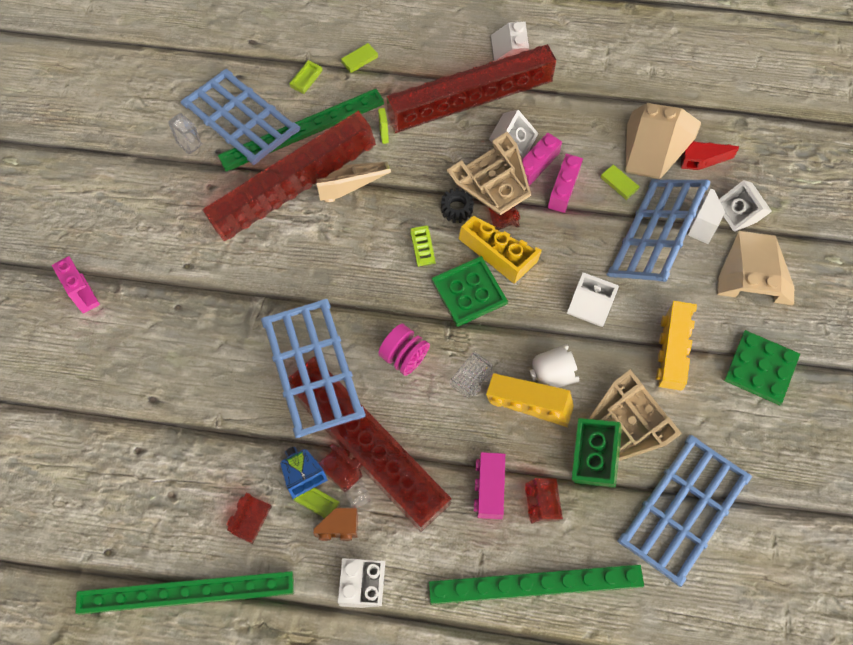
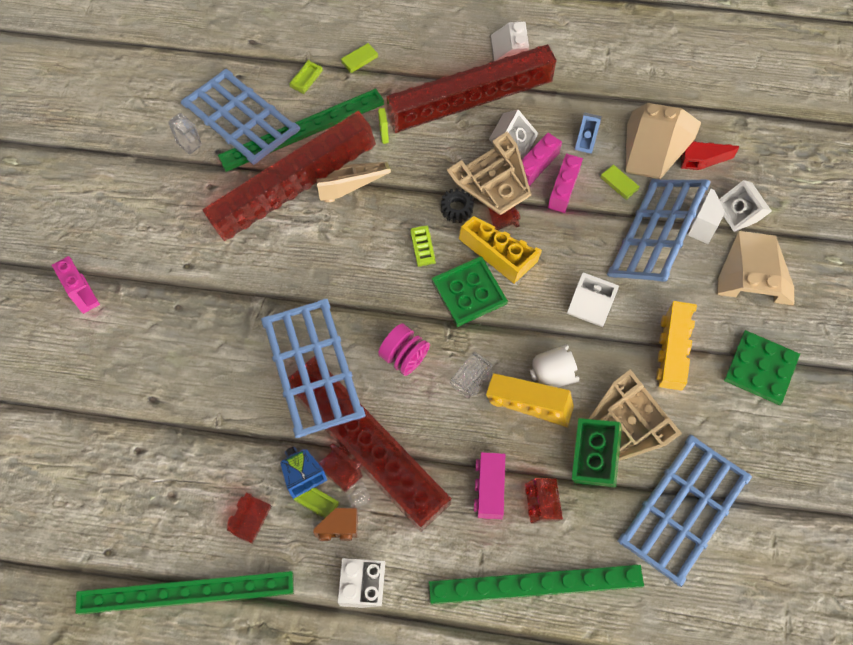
(588, 133): none -> medium blue slope

